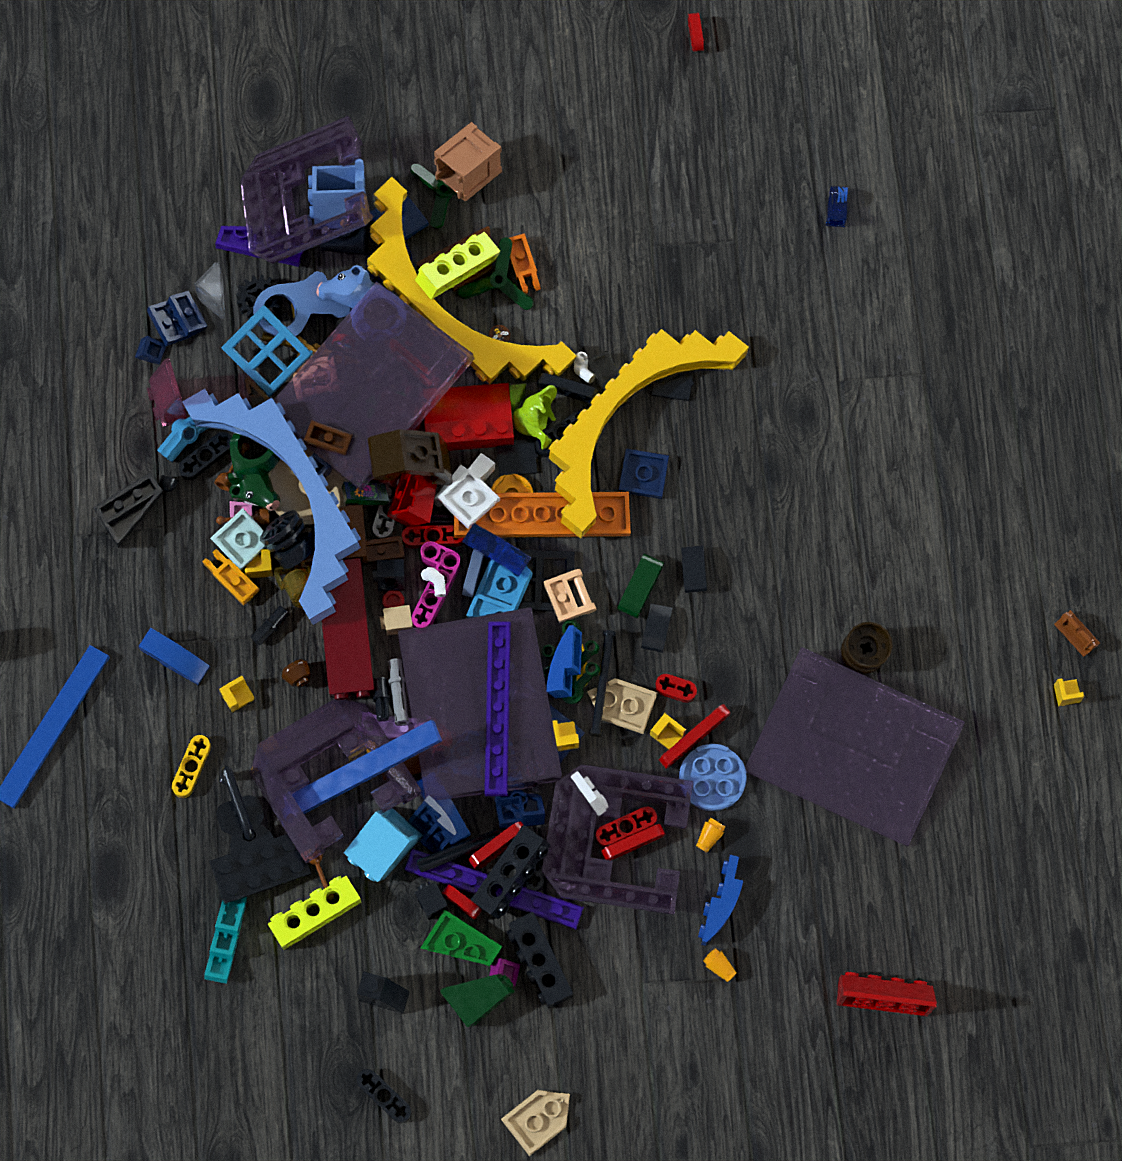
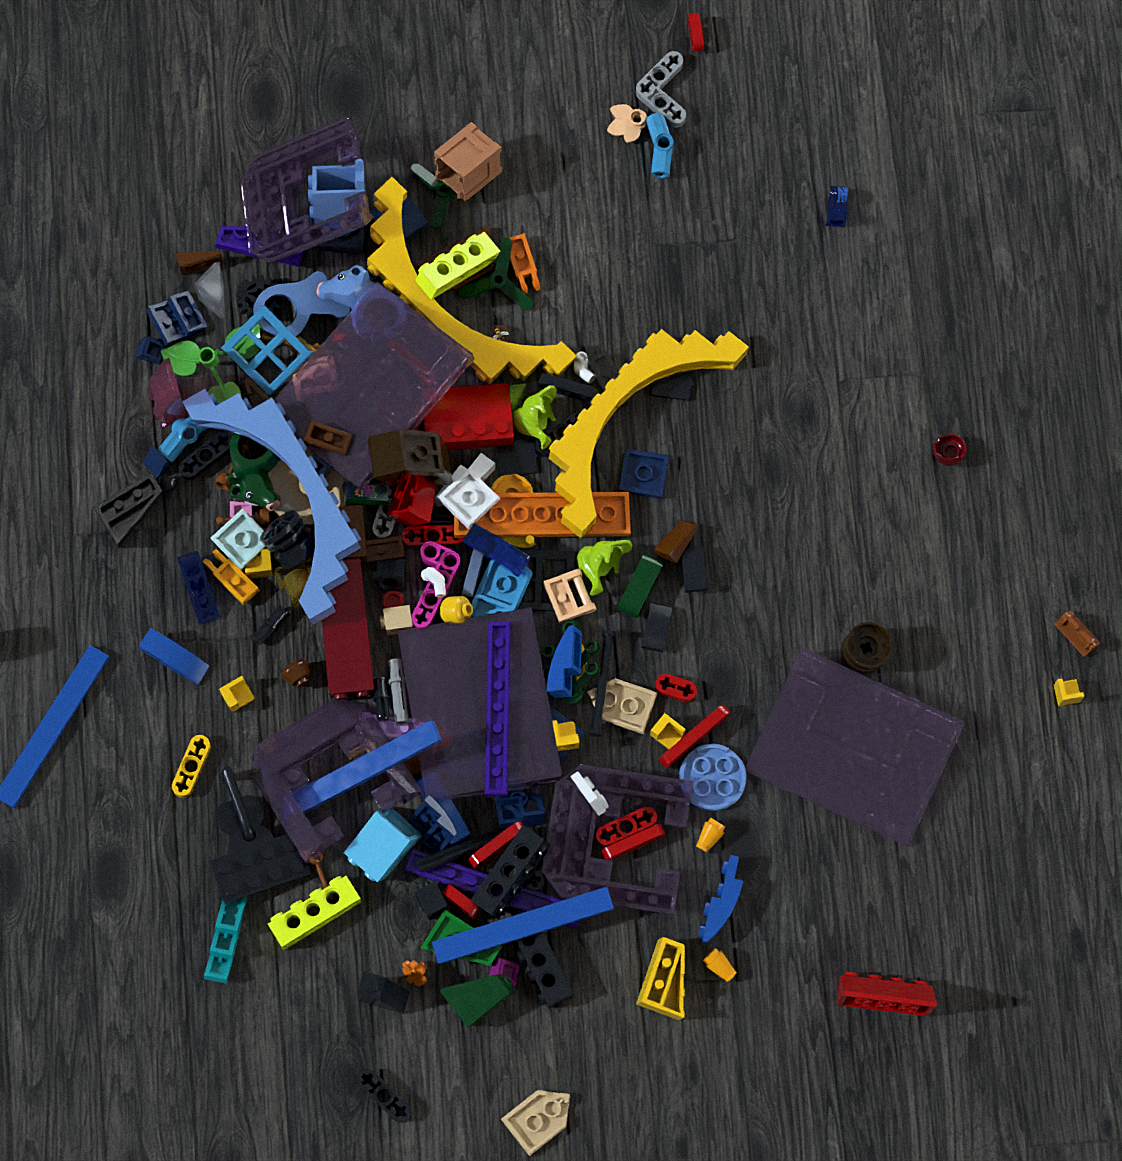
(156, 462): none -> dark blue slope
(186, 356): none -> bright green plant
(196, 261): none -> reddish brown slope
(198, 587): none -> clear blue slope
(415, 972): none -> orange plant
(455, 609): none -> yellow head
(522, 925): none -> blue tile
(523, 542): none -> yellow bar
(599, 559): none -> lime piece
(624, 122): none -> light nougat plate
(655, 89): none -> light grey beam
(660, 134): none -> dark azure piece
(664, 980): none -> yellow wedge
(676, 541): none -> reddish brown slope
(949, 449): none -> dark red hair

